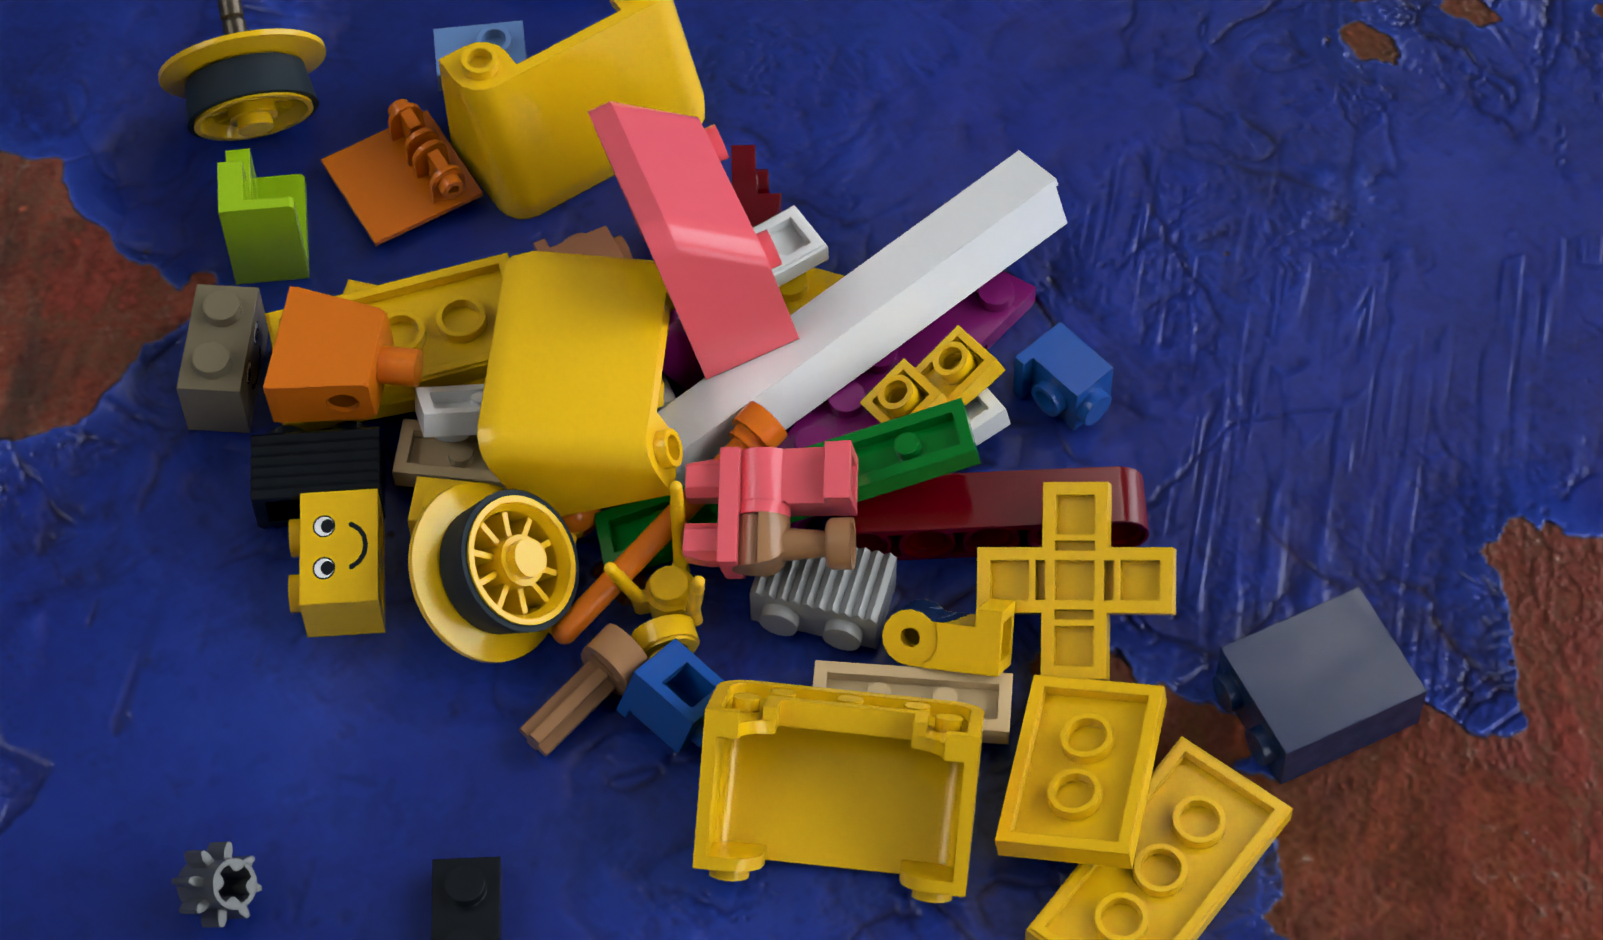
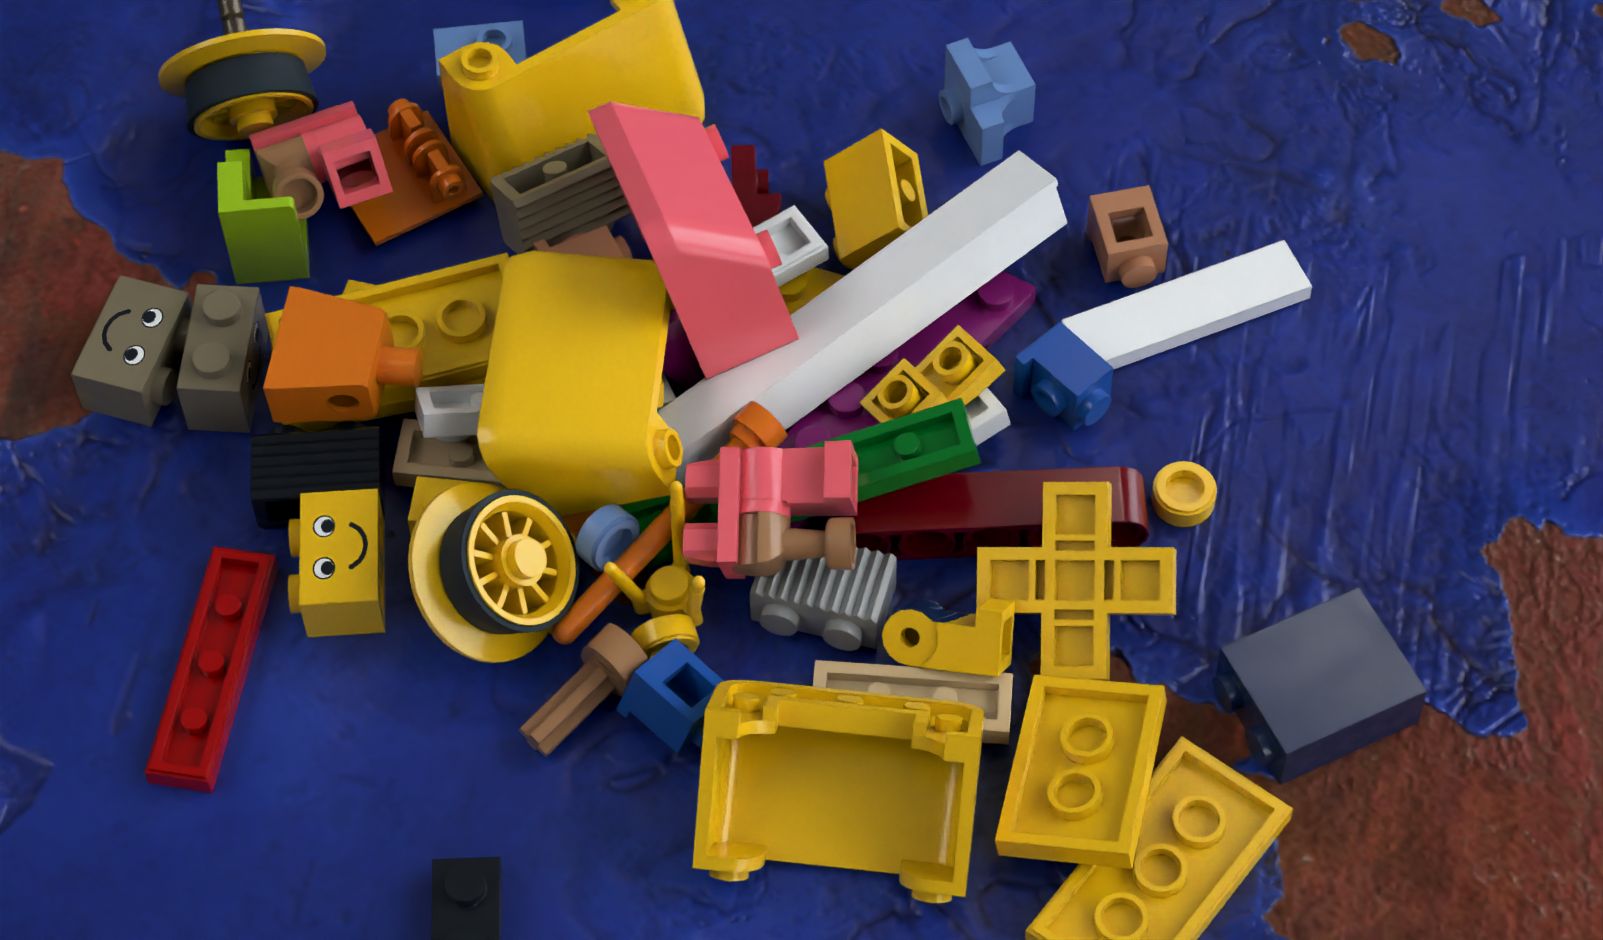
(134, 351): none -> dark tan brick
(211, 670): none -> red tile
(216, 884): dark grey gear -> none
(317, 150): none -> coral hips
(558, 196): none -> dark tan brick
(606, 535): none -> medium blue tile
(873, 196): none -> yellow brick
(986, 95): none -> medium blue brick
(1127, 247): none -> nougat brick
(1183, 494): none -> yellow tile
(1193, 305): none -> white tile

